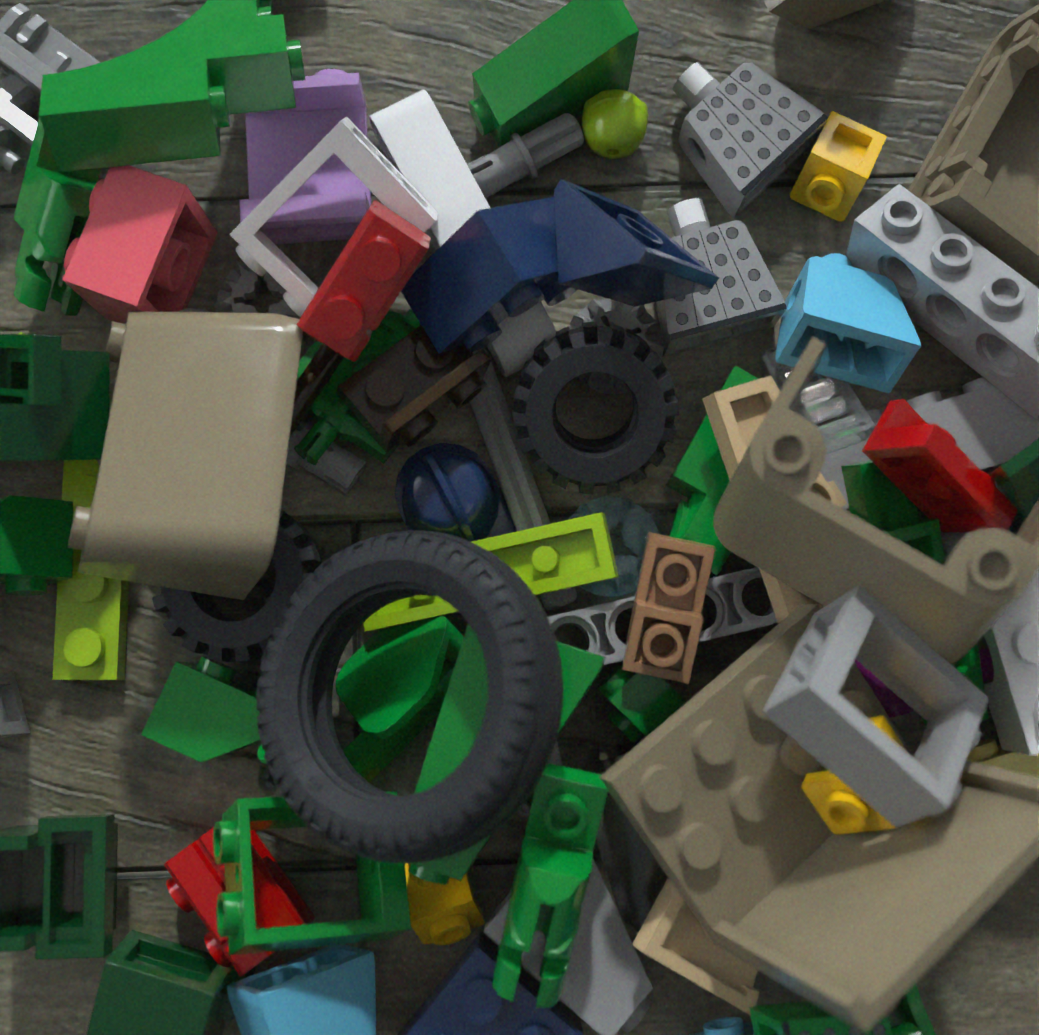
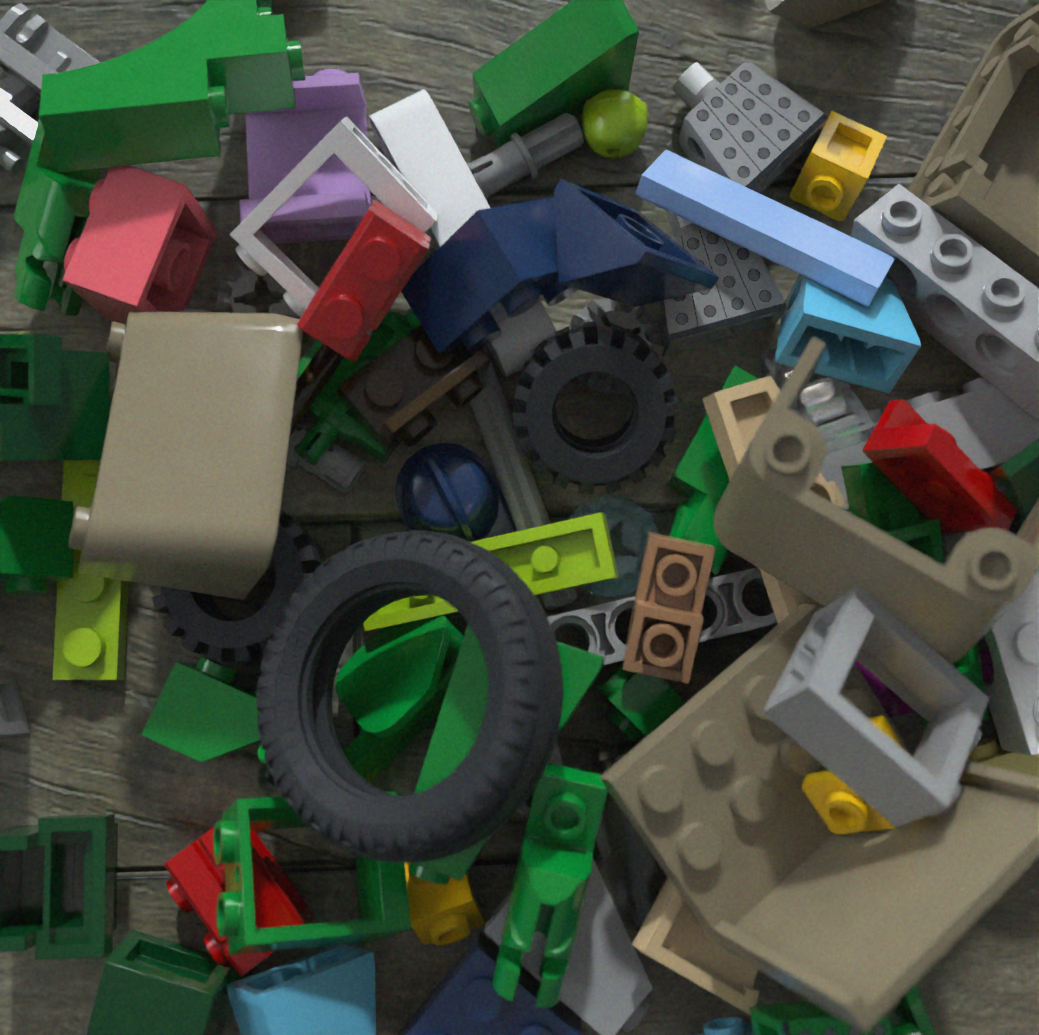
(765, 227): none -> light blue tile

